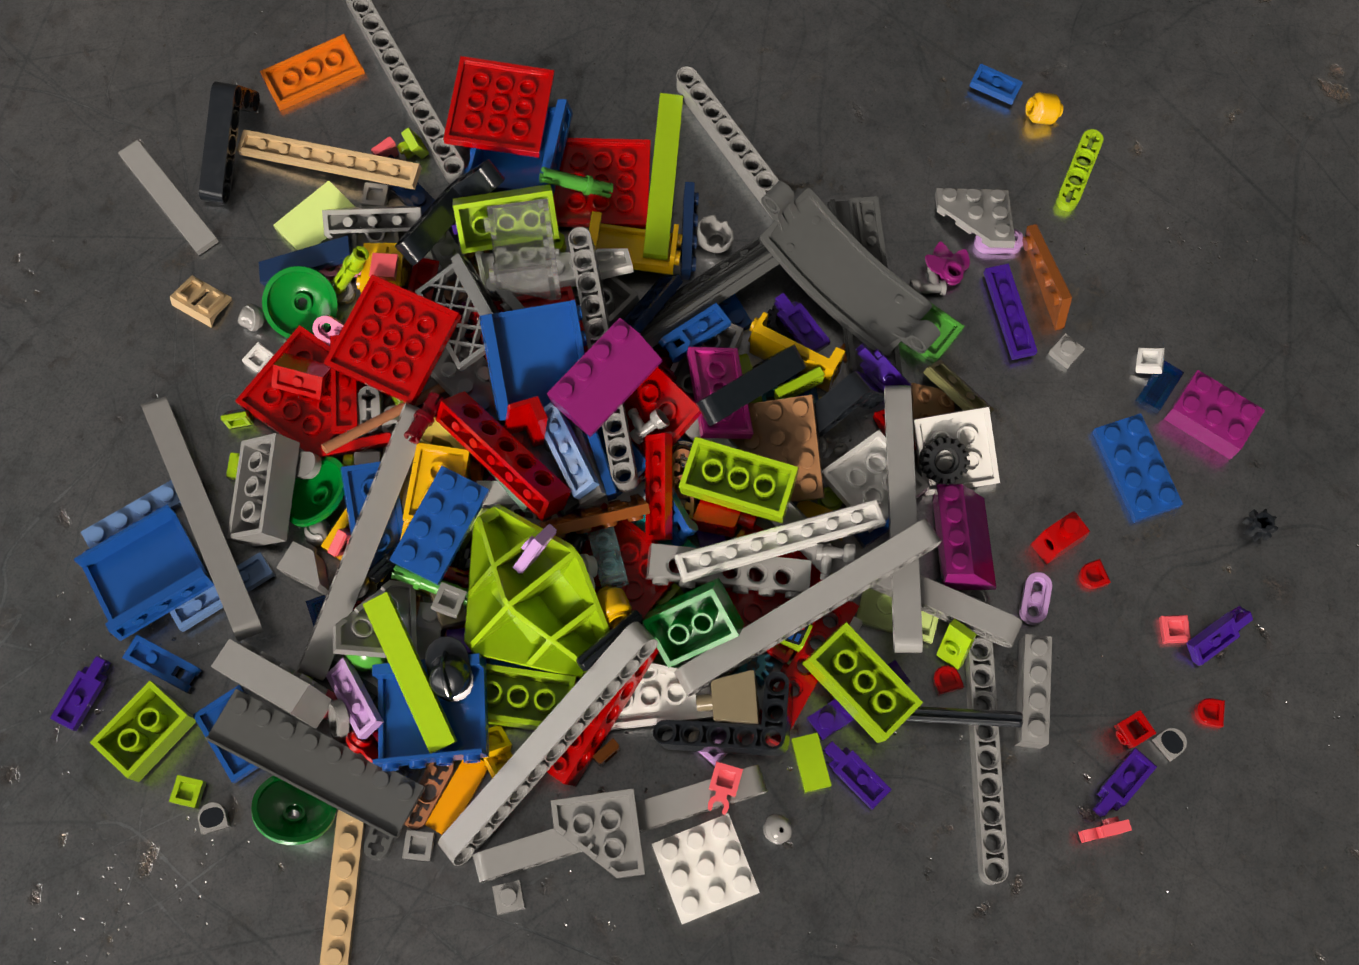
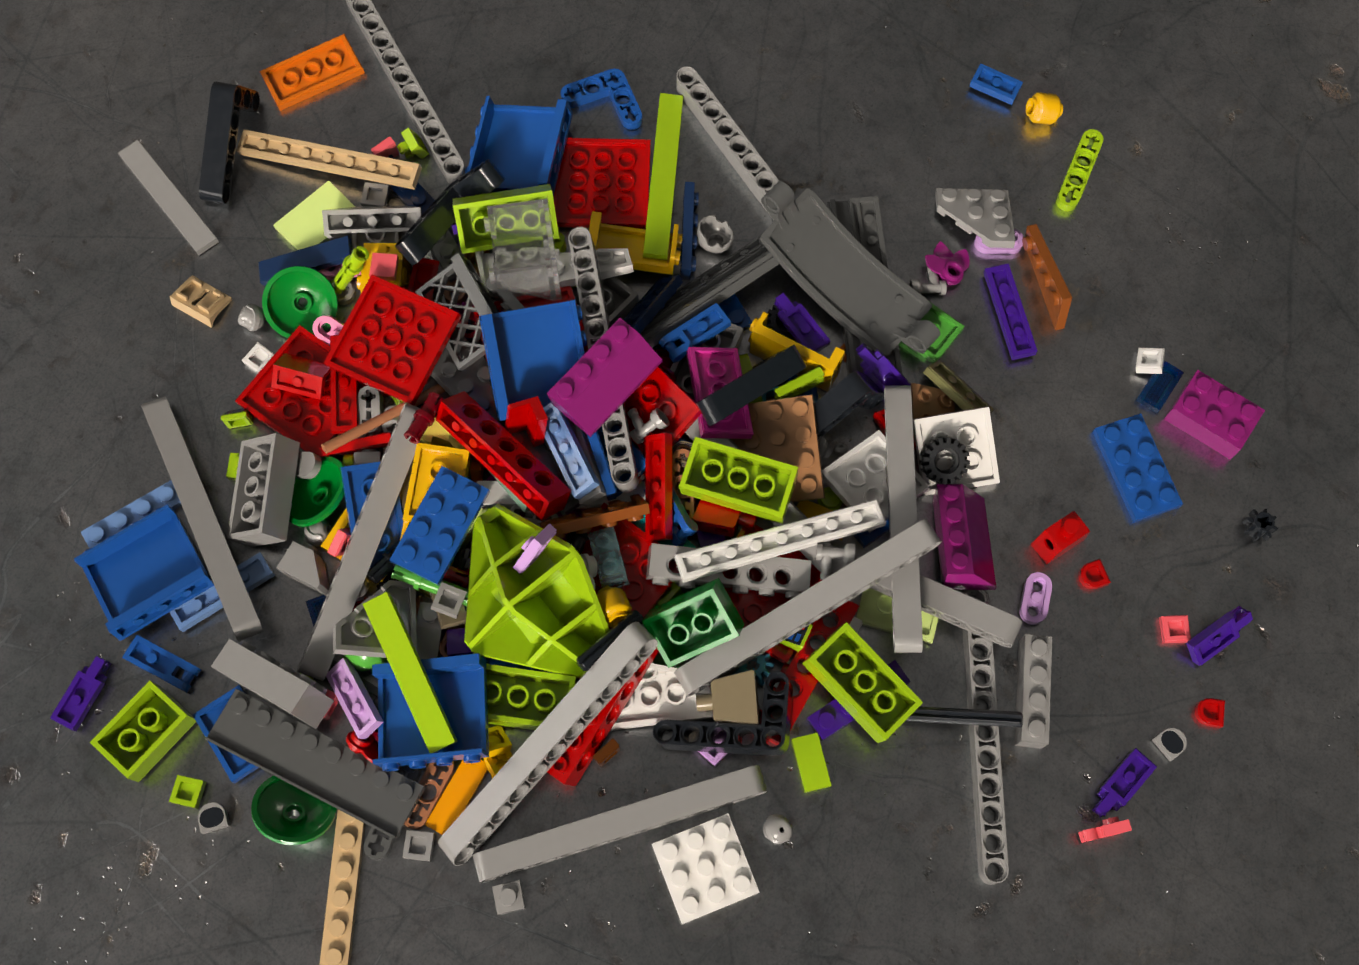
(338, 720): light grey tile -> none
(449, 669): black piece -> none
(499, 106): red plate -> none
(585, 184): bright green pin -> none
(604, 829): light grey plate -> none
(612, 90): none -> blue beam
(724, 782): coral plate -> none
(857, 775): dark purple hinge -> none
(947, 680): red tile -> none
(956, 644): lime plate -> none
(1066, 351): light grey plate -> none
(1131, 733): red brick -> none

